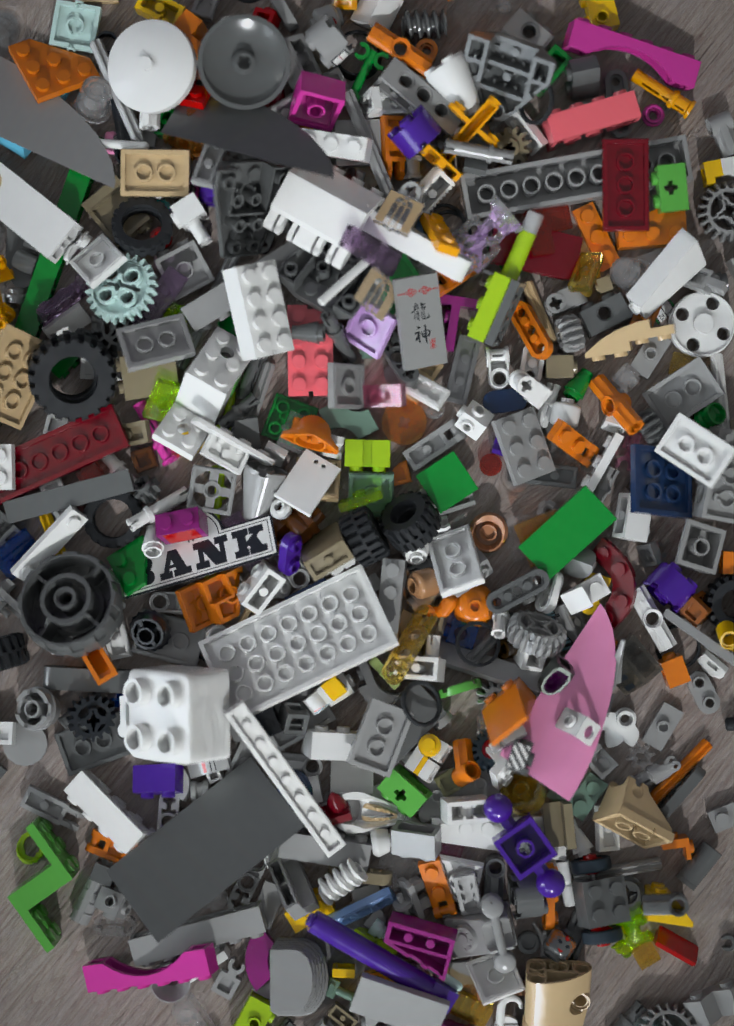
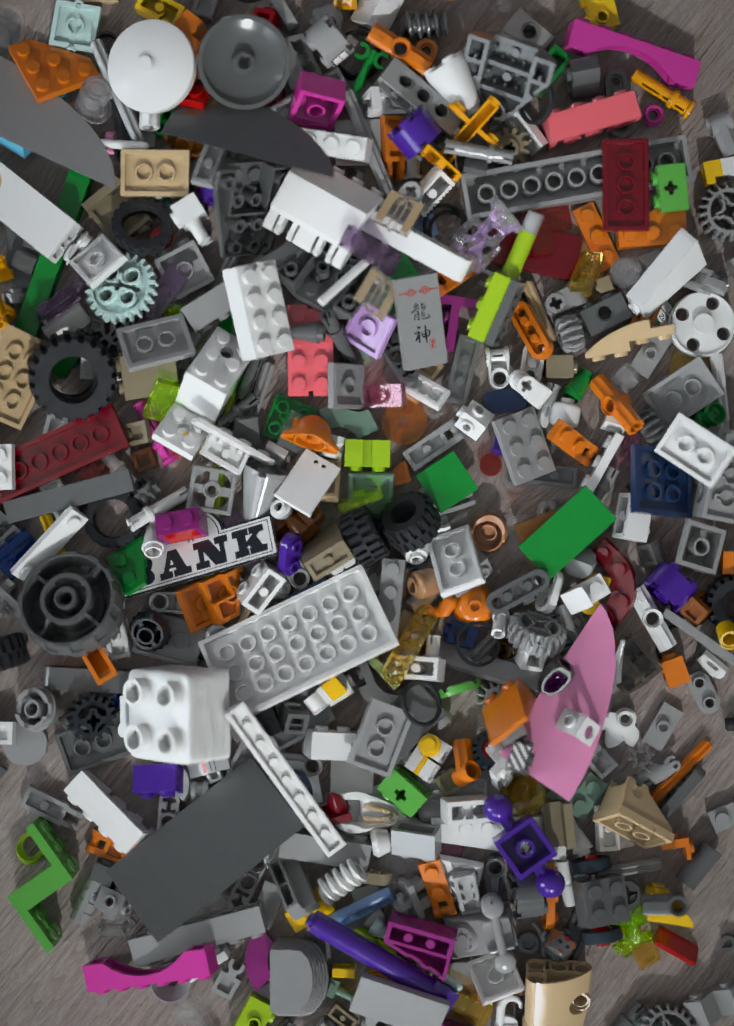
(439, 234): light orange plate -> none

